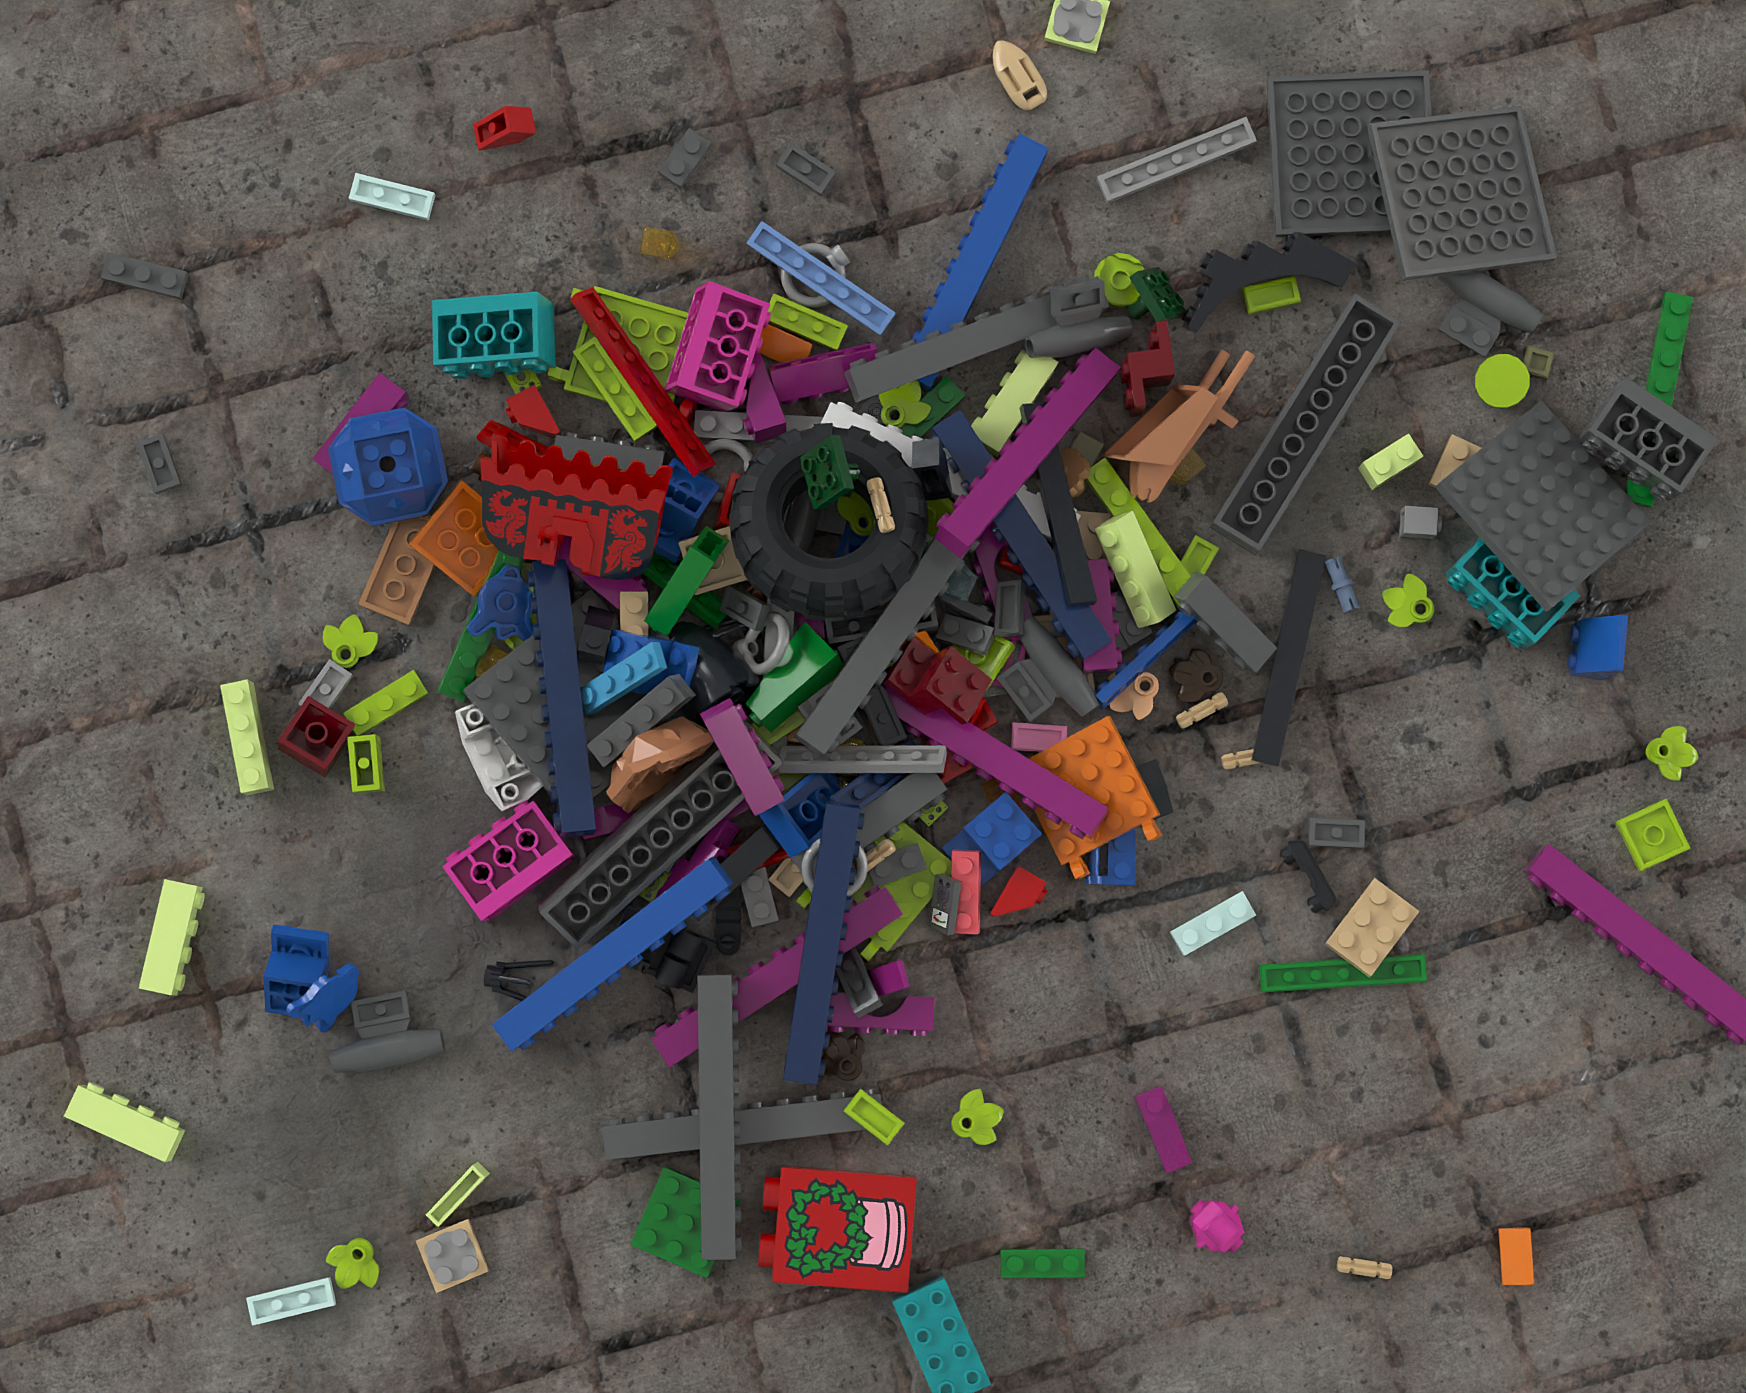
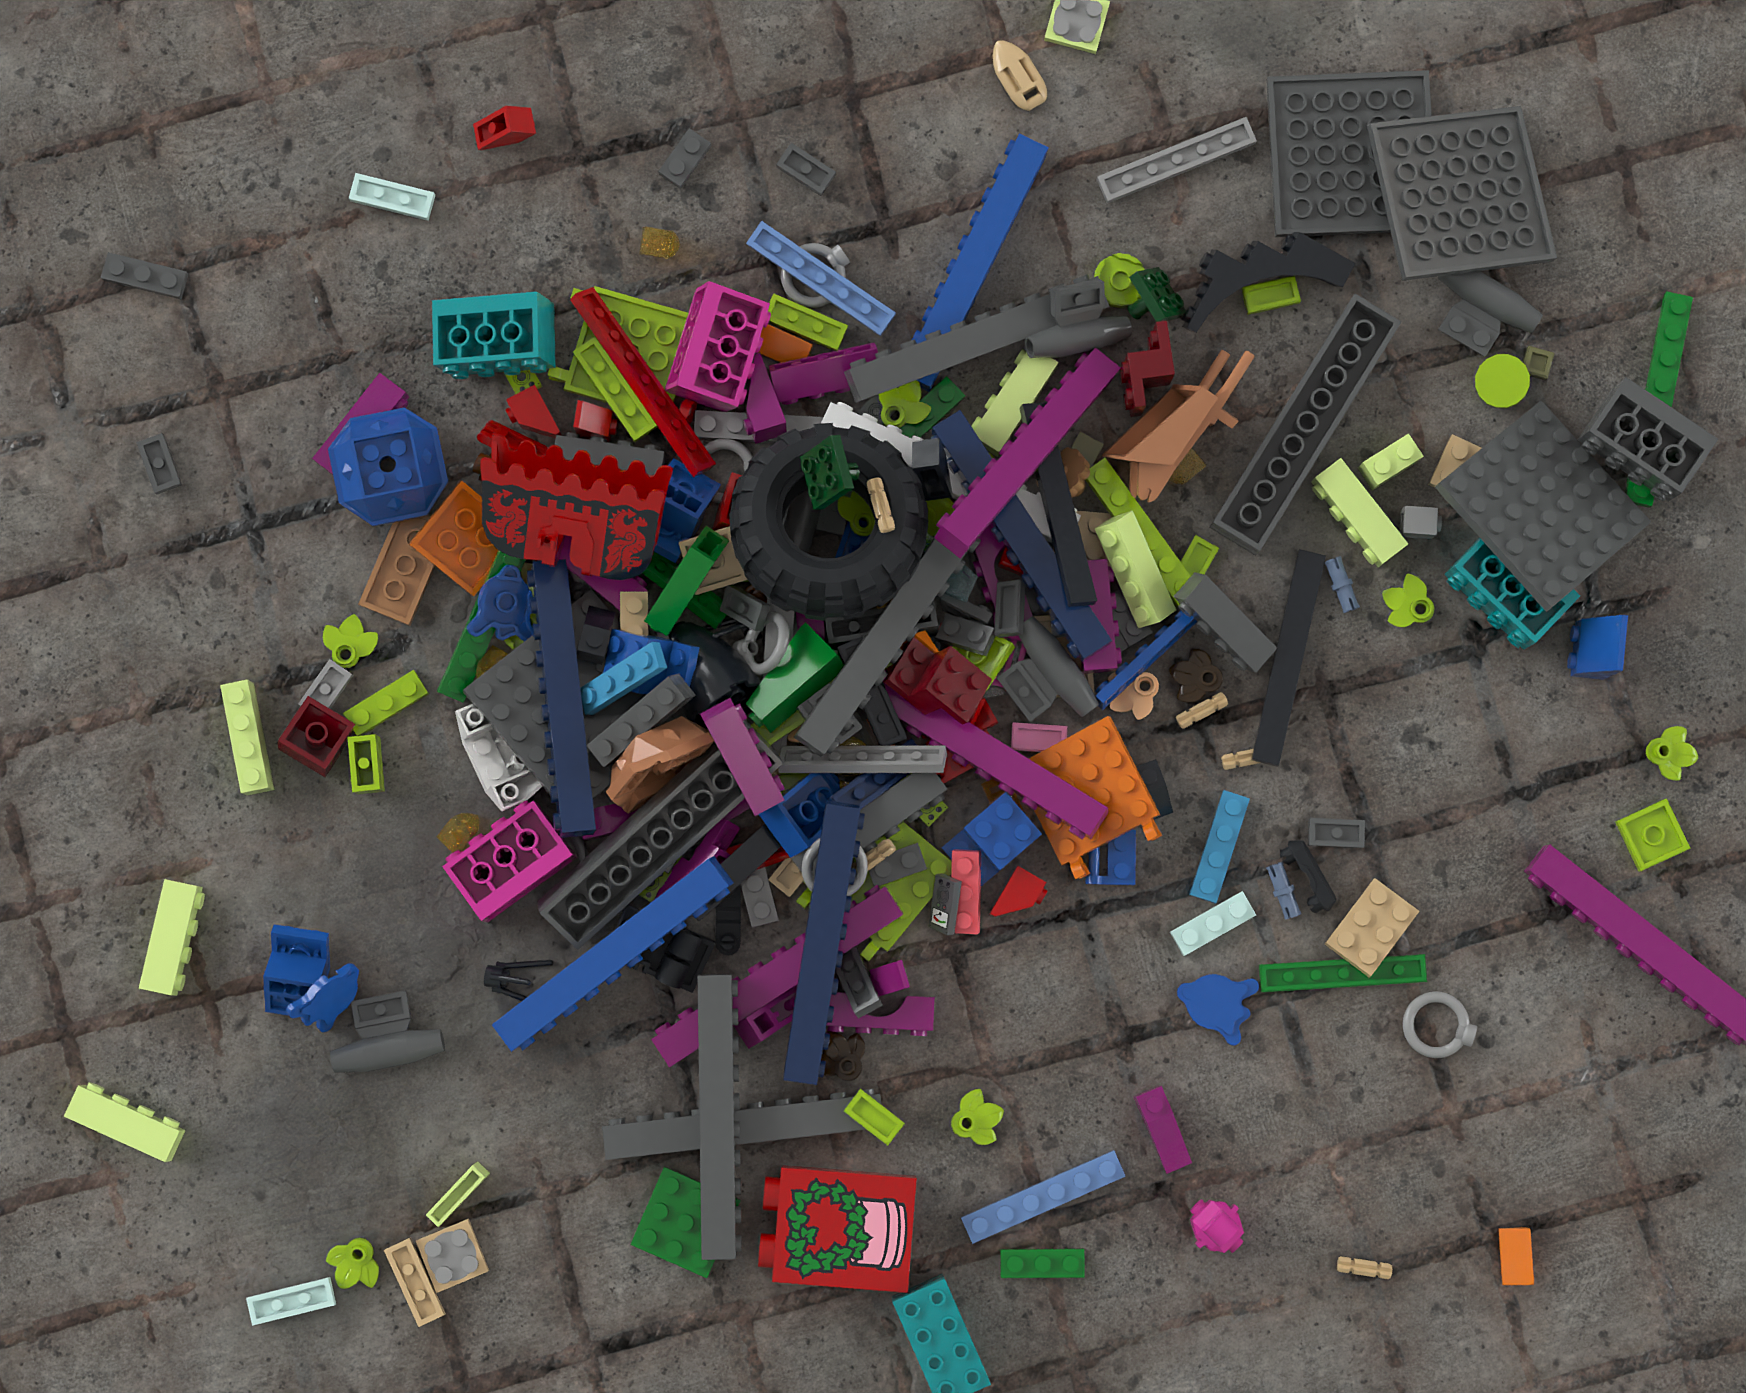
(414, 1282): none -> tan plate
(459, 831): none -> clear yellow plate
(594, 421): none -> red slope
(767, 1019): none -> magenta slope
(1043, 1196): none -> medium blue plate
(1217, 1003): none -> blue tile
(1219, 846): none -> dark azure plate
(1283, 890): none -> sand blue pin
(1359, 513): none -> yellowish green brick
(1464, 1035): none -> light grey piece

